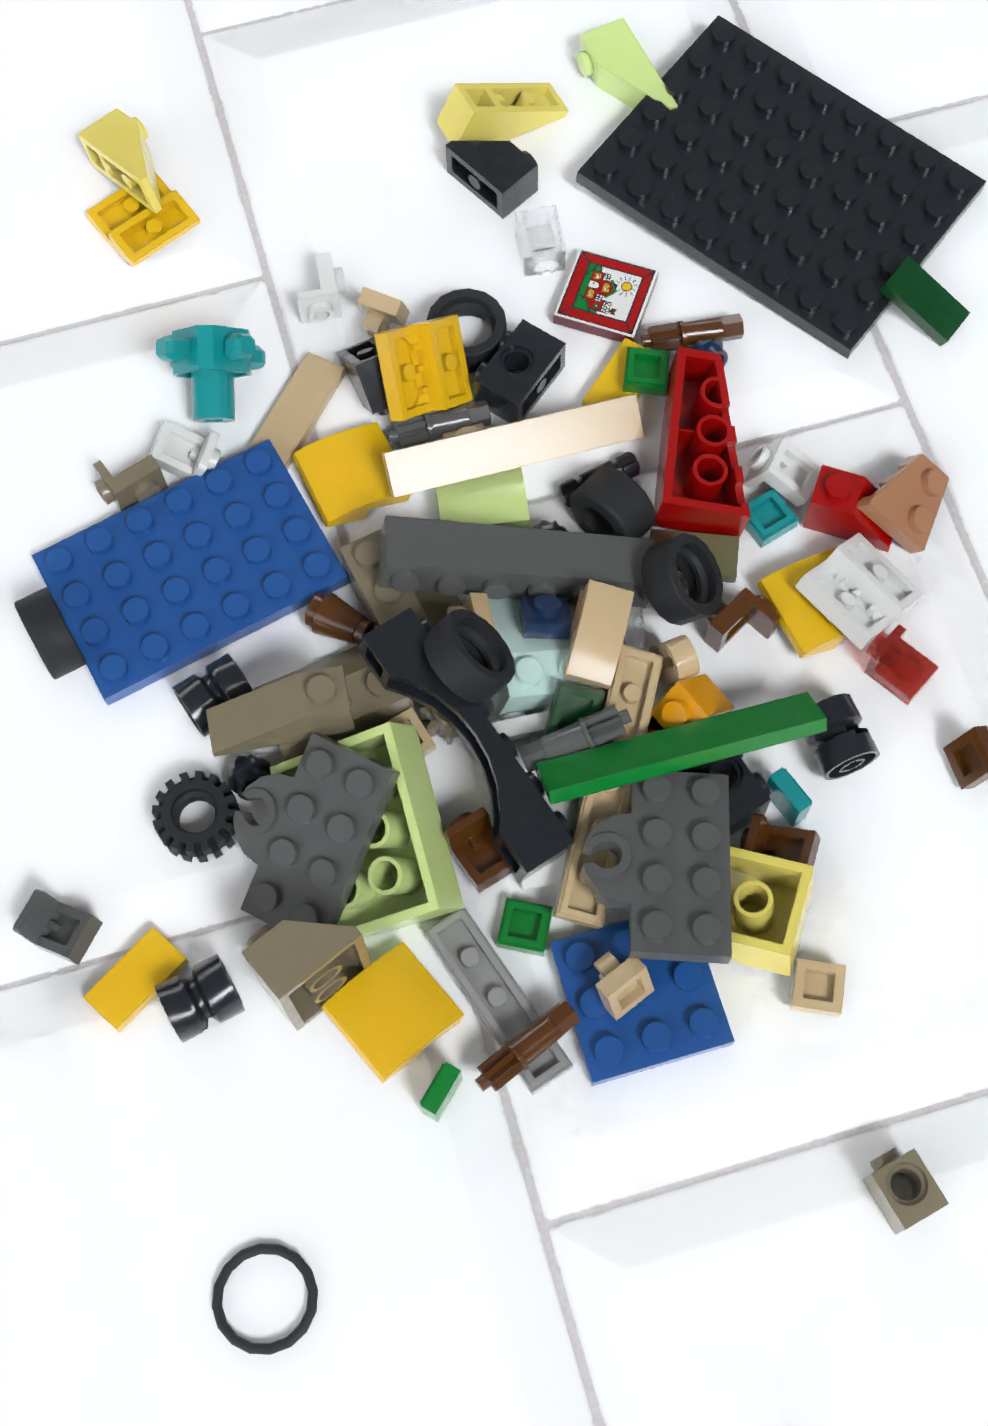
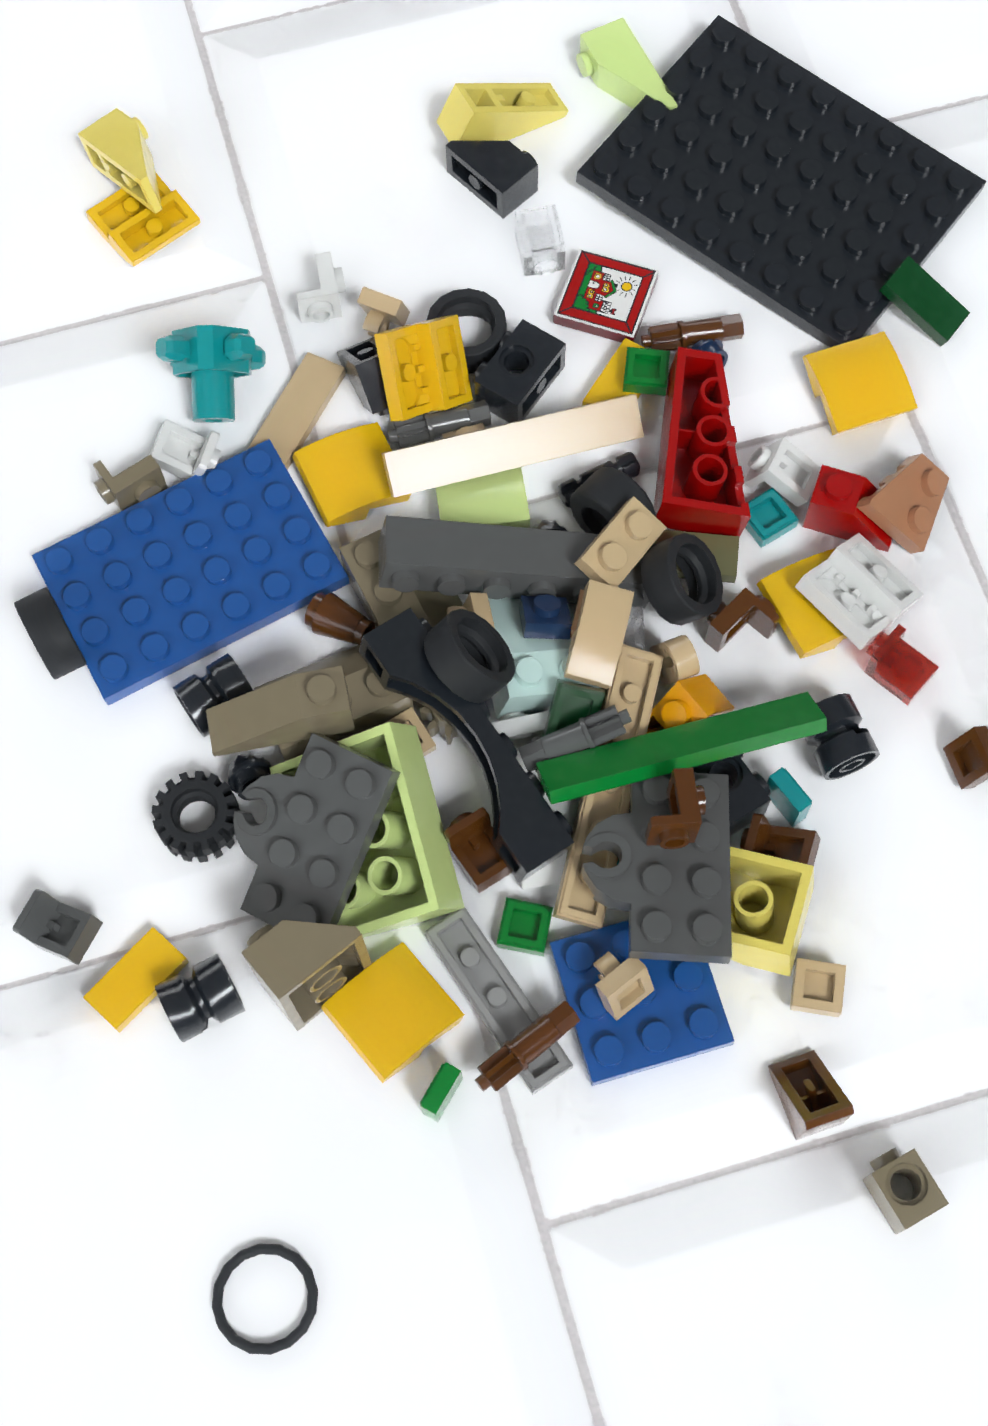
(620, 544): none -> tan plate
(686, 806): none -> reddish brown bracket
(809, 1095): none -> reddish brown slope
(859, 382): none -> yellow slope

